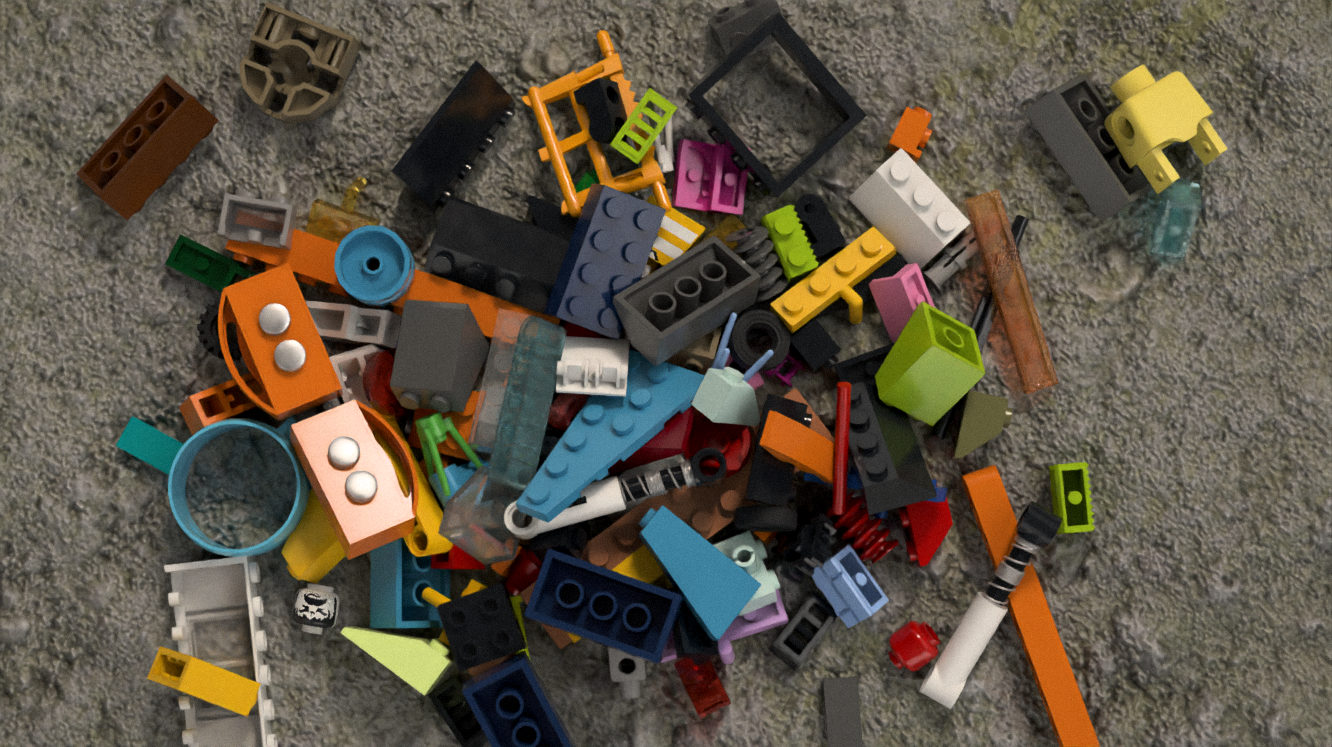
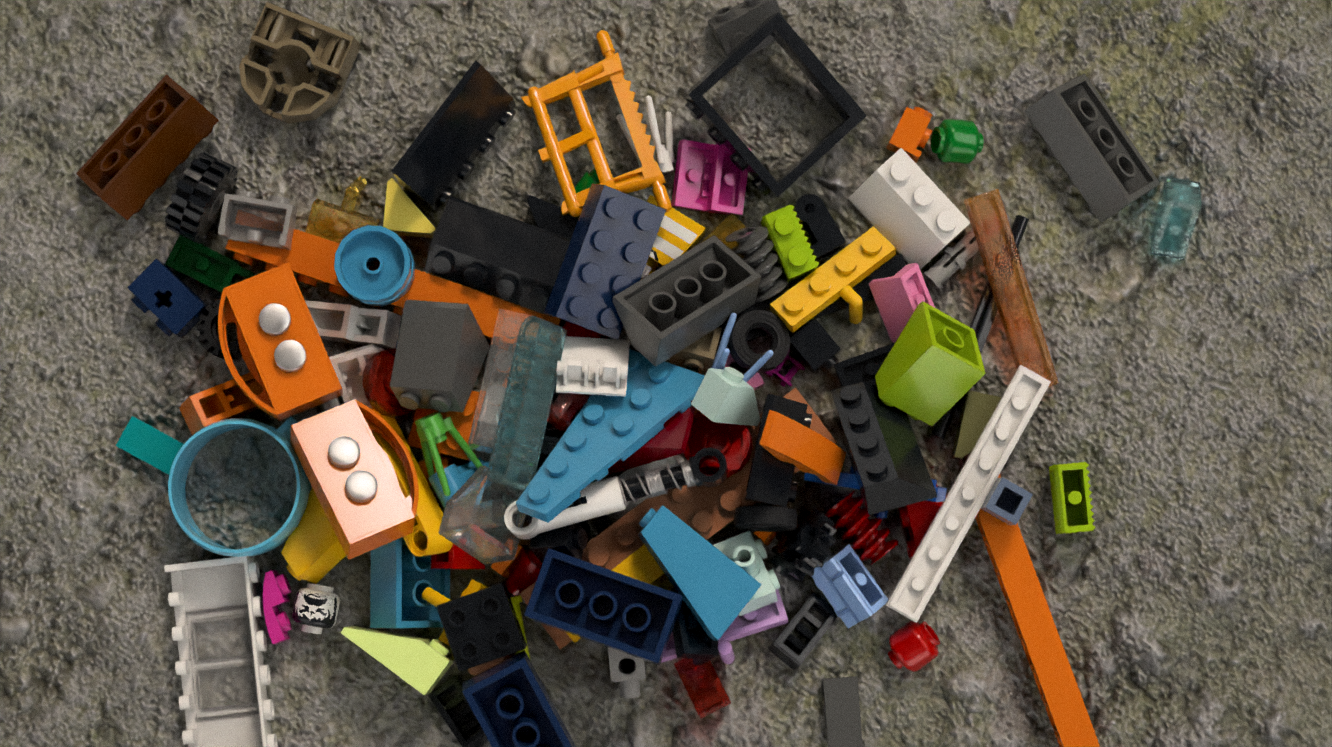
(153, 285): none -> dark blue brick
(200, 197): none -> black wheel
(204, 681): yellow slope -> none
(274, 595): none -> dark pink slope
(403, 215): none -> light yellow slope
(604, 109): black leg -> none
(626, 149): lime slope -> none
(841, 447): red bar -> none
(949, 674): piece -> none
(956, 141): none -> green head
(968, 493): none -> white tile
(1006, 501): none -> sand blue brick
(1155, 117): light yellow piece -> none

